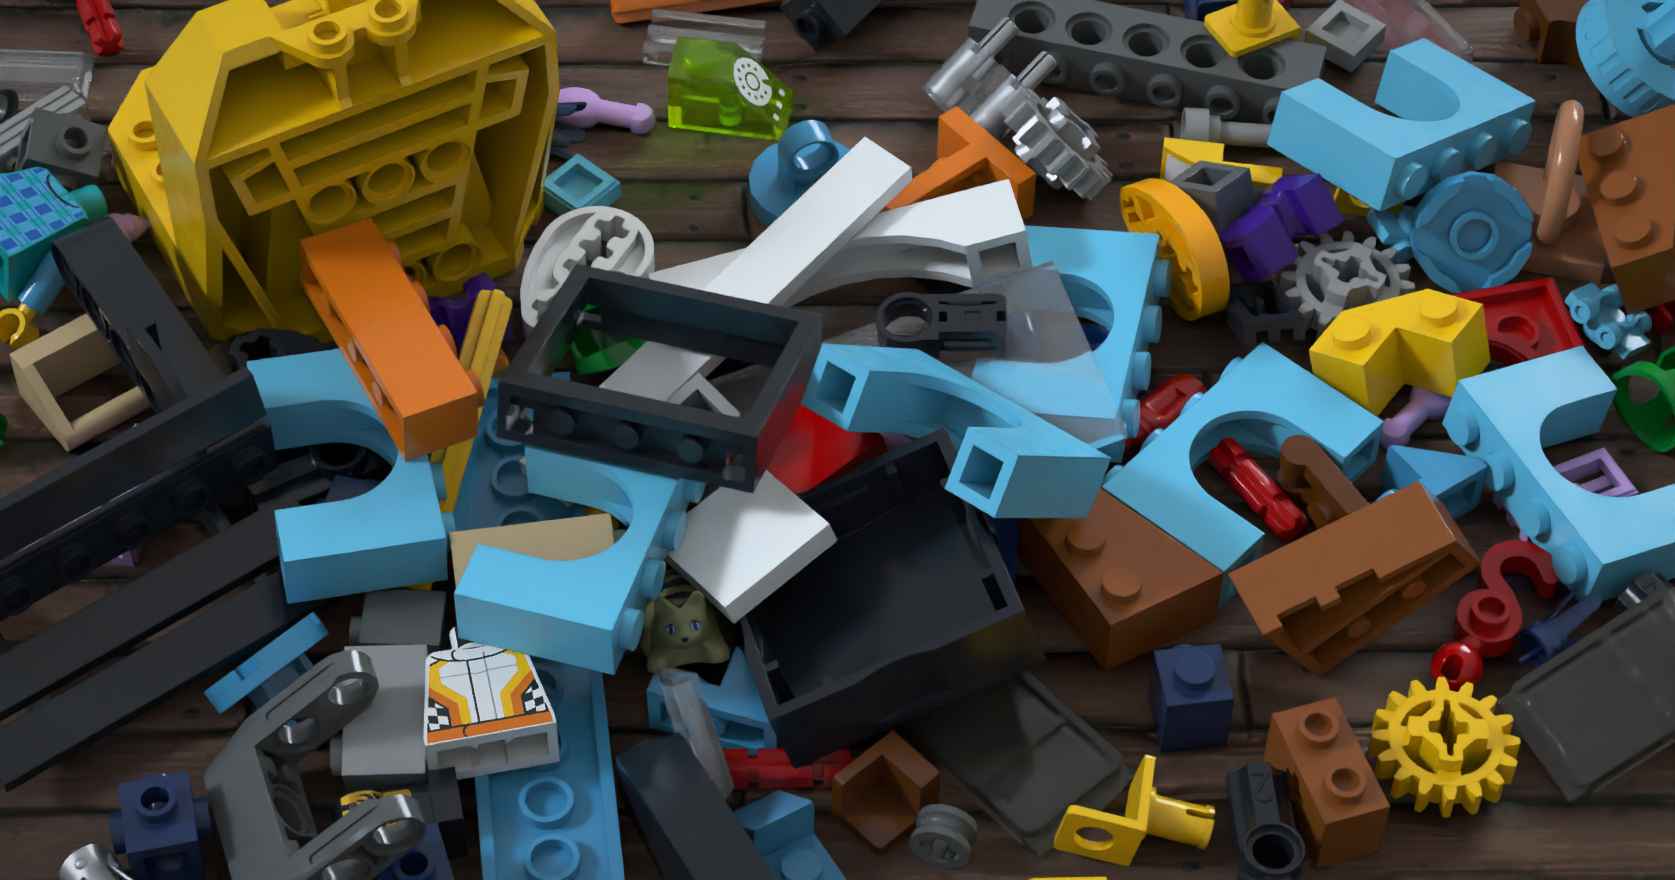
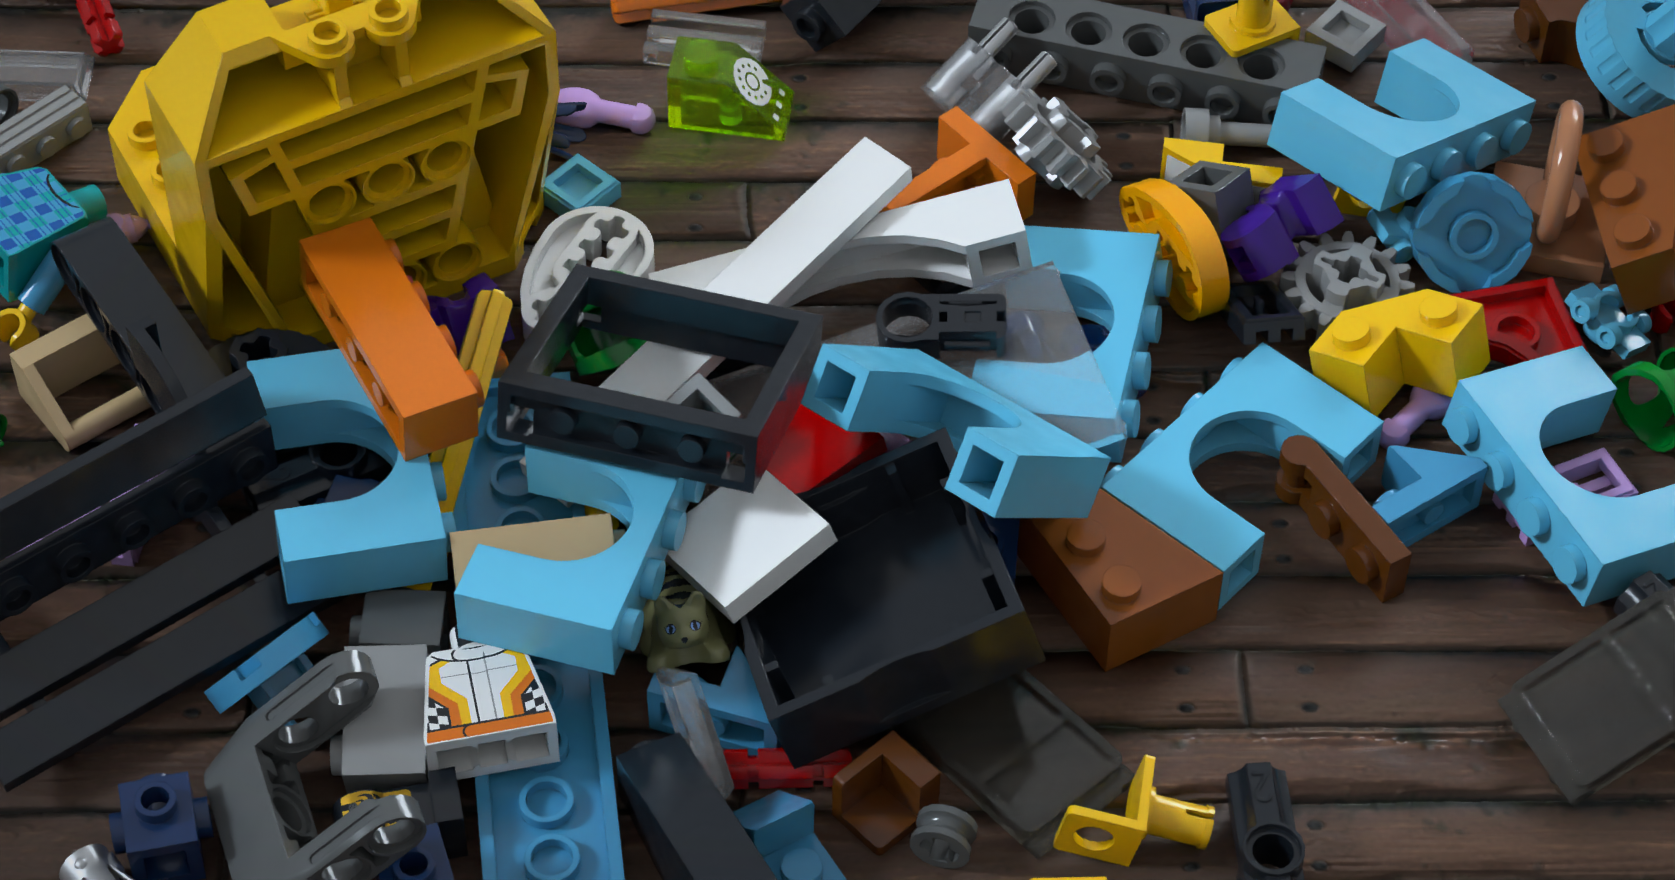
(66, 147): dark grey brick -> none
(791, 168): dark azure tile -> none
(1164, 405): red piece -> none
(1190, 697): dark blue brick -> none
(1257, 489): red axle -> none
(1329, 782): dark orange brick -> none
(1355, 577): dark orange wedge -> none
(1444, 747): yellow gear -> none
(1491, 617): red piece -> none
(1549, 637): dark blue piece -> none

